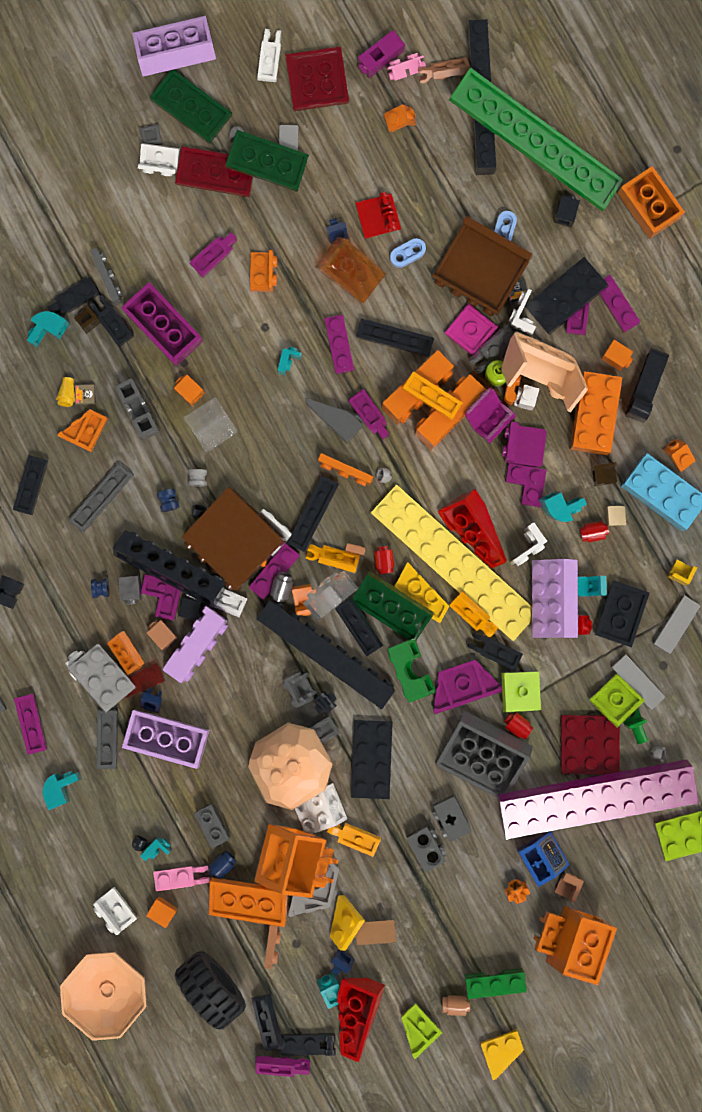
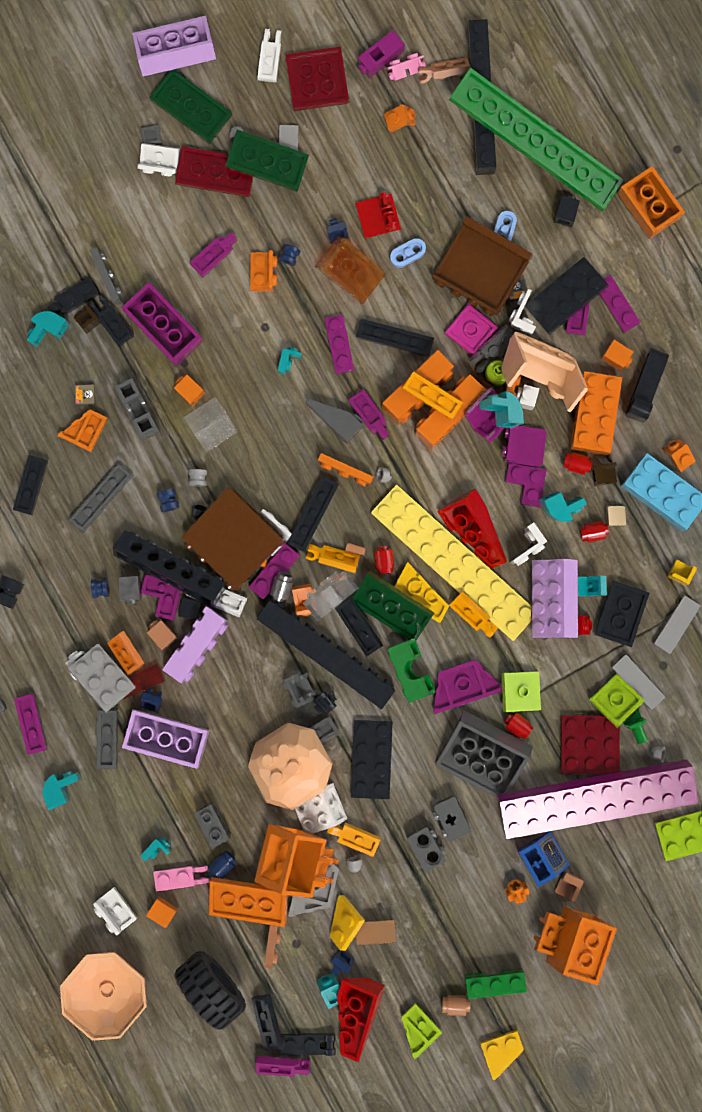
(66, 393): yellow cone -> none
(139, 843): black hinge -> none
(289, 254): none -> dark blue wheel
(354, 864): none -> light grey hinge
(497, 652): black hinge -> none
(506, 408): none -> teal brick
(577, 463): none -> red brick

